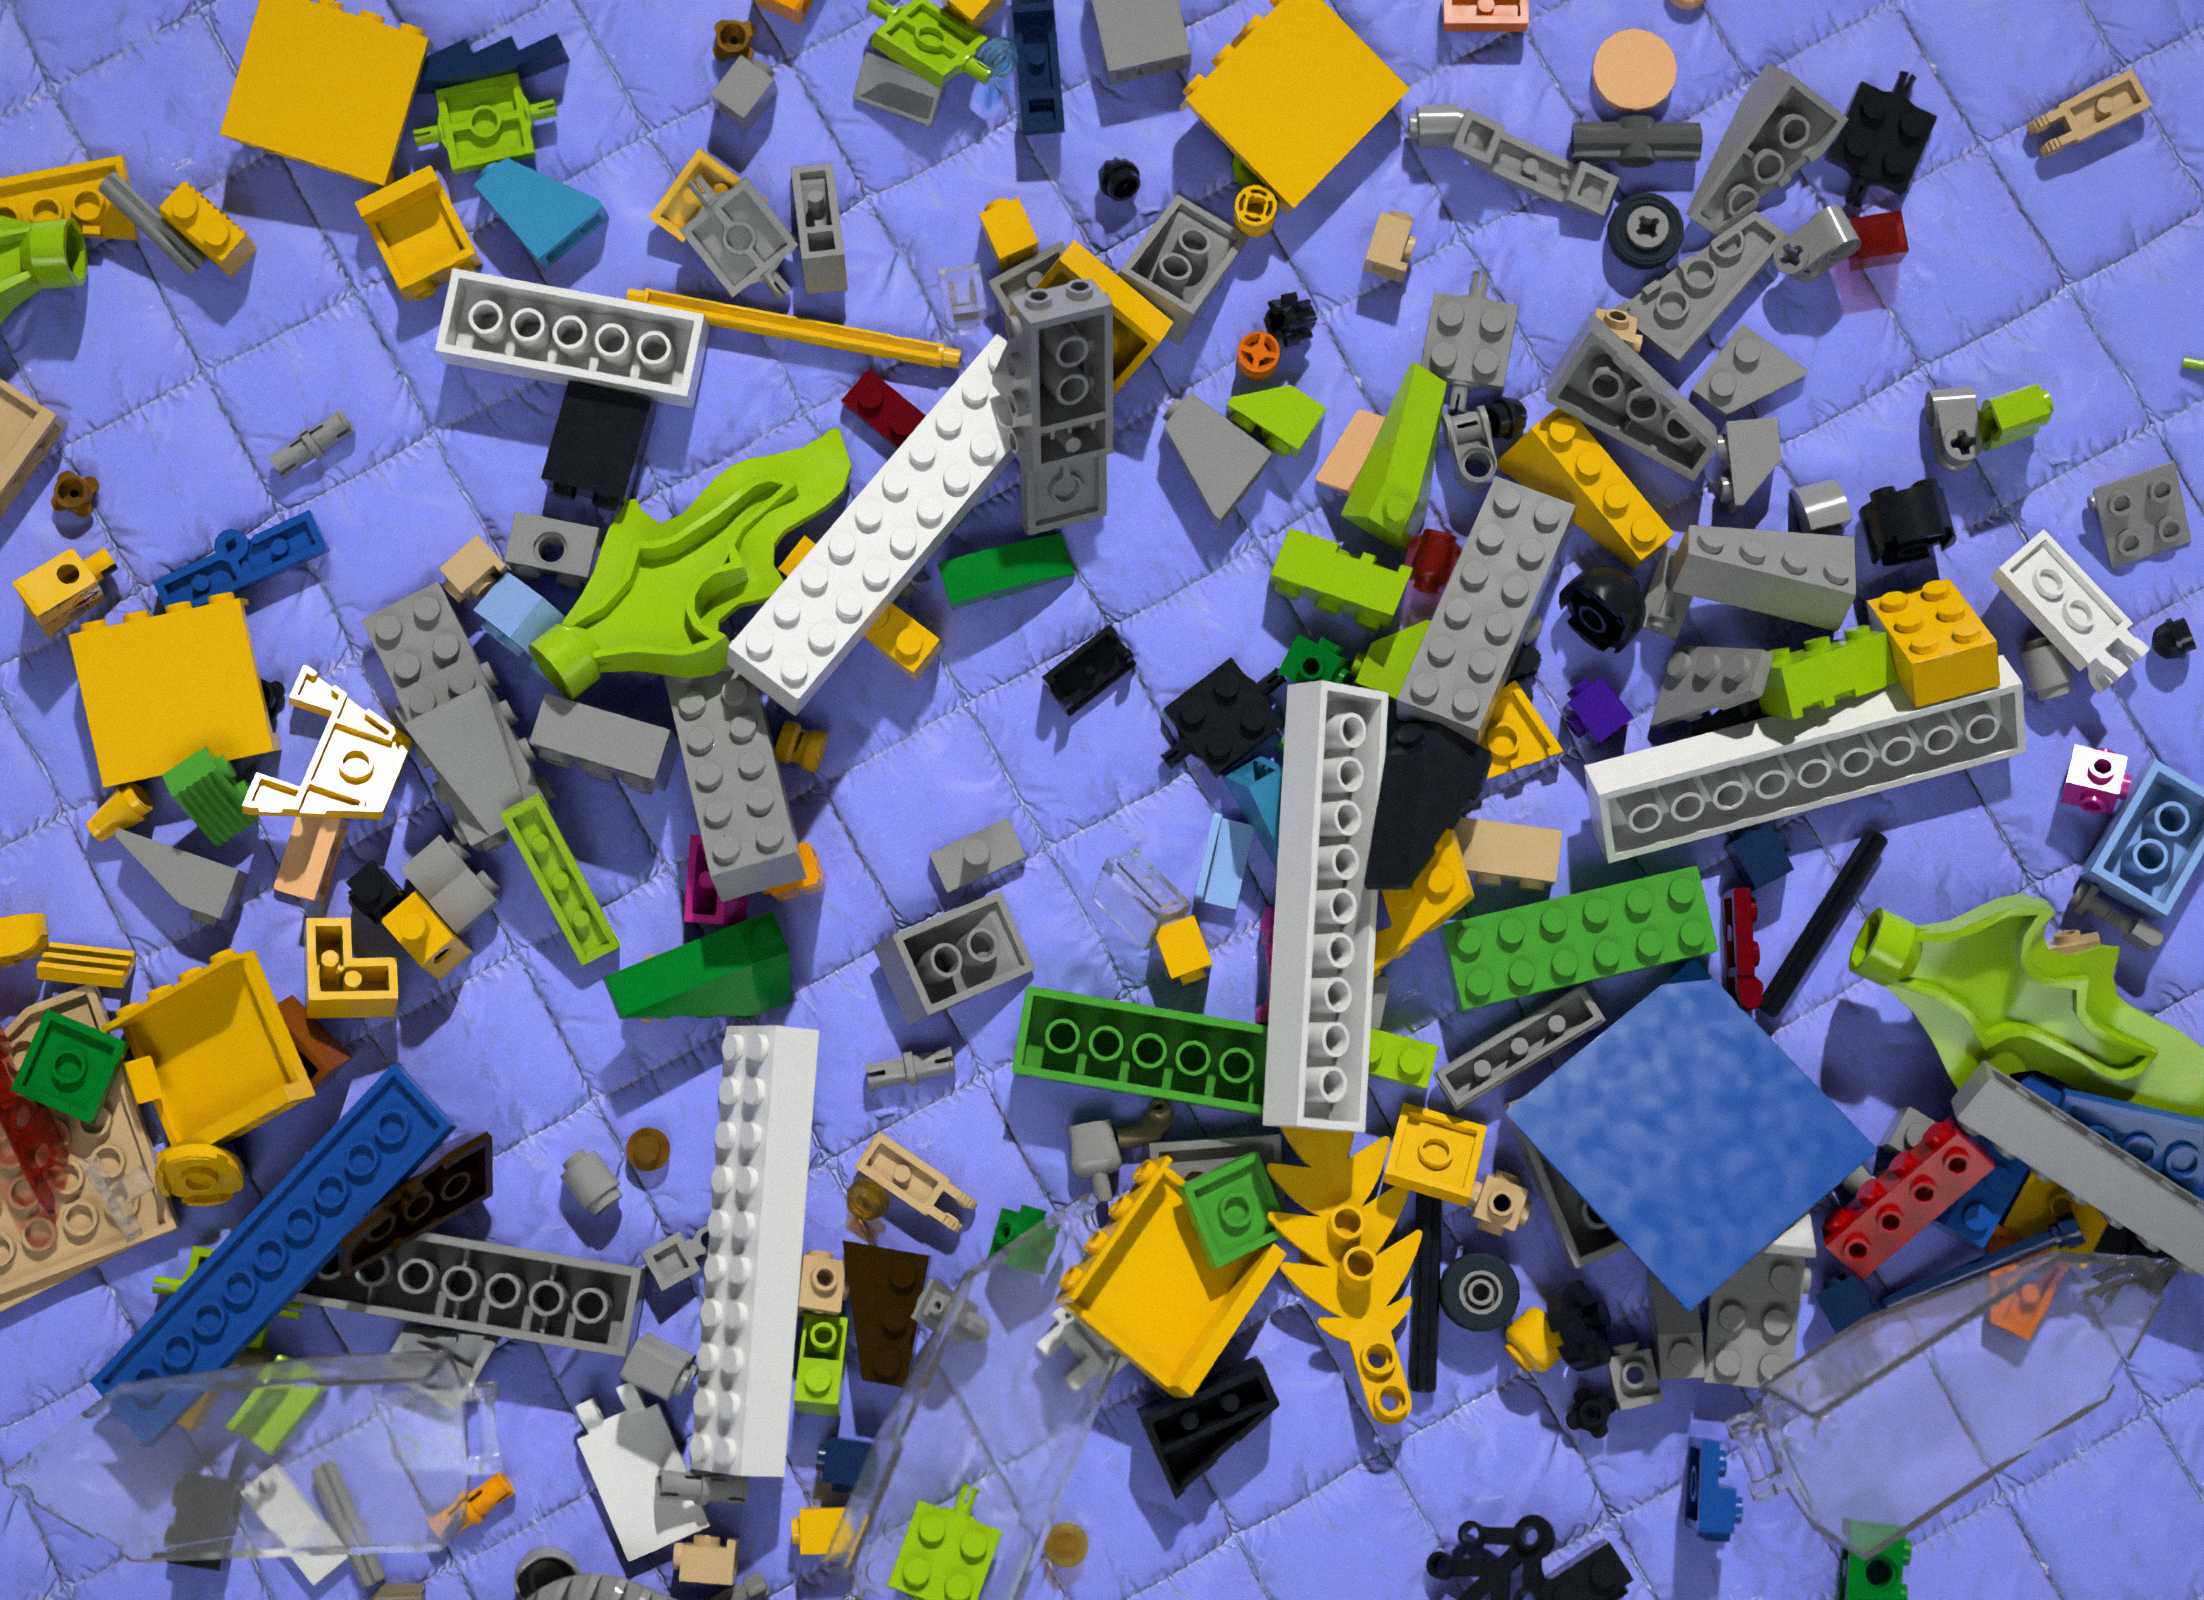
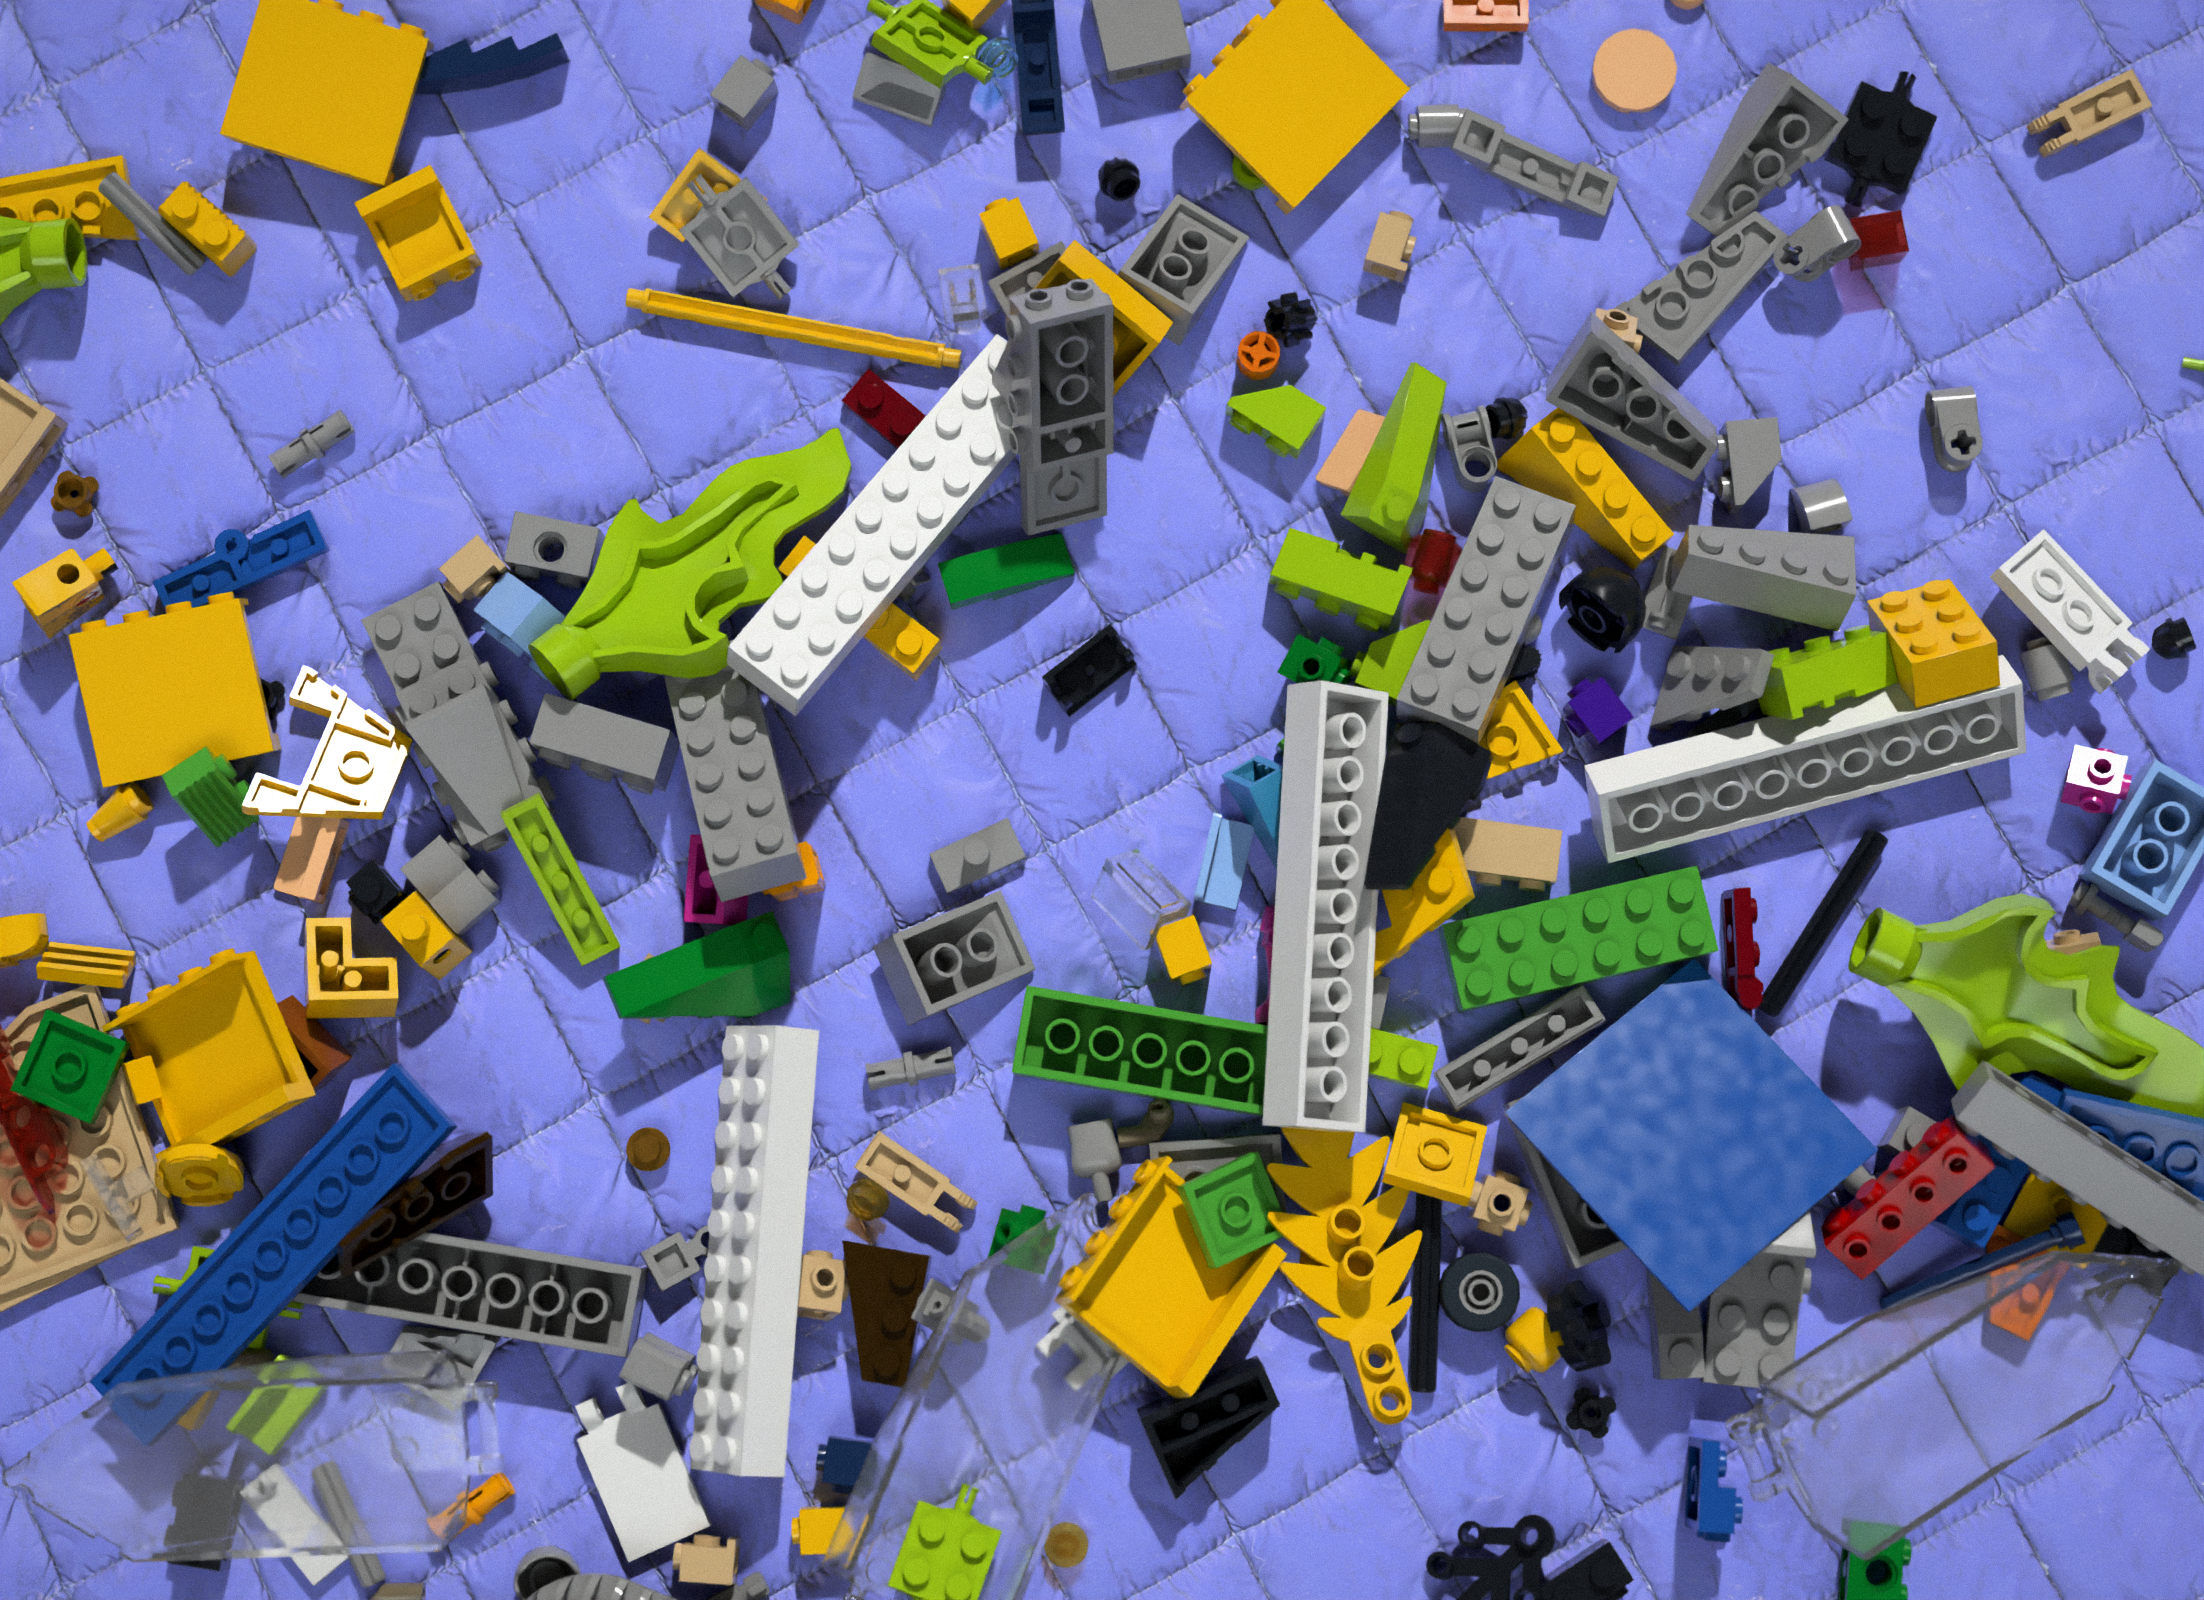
(192, 881): light grey slope -> none
(485, 123): lime plate -> none
(539, 209): dark azure slope -> none
(572, 337): white brick -> none
(591, 1182): light grey brick -> none
(598, 446): black brick -> none
(701, 1487): light grey pin -> none
(730, 29): pearl gold plate -> none
(809, 744): yellow wheel -> none
(819, 229): light grey slope -> none
(821, 1365): lime slope -> none
(1214, 455): light grey slope -> none
(1223, 718): black plate -> none
(1255, 219): yellow wheel -> none
(1469, 341): light grey plate -> none
(1625, 1393): light grey brick -> none
(1633, 242): black wheel -> none
(1636, 141): dark grey piece -> none
(1745, 373): light grey wing -> none
(1759, 855): dark blue brick -> none
(1845, 1301): dark blue brick -> none
(1906, 523): black brick -> none
(2014, 416): lime brick -> none
(2141, 514): light grey hinge -> none

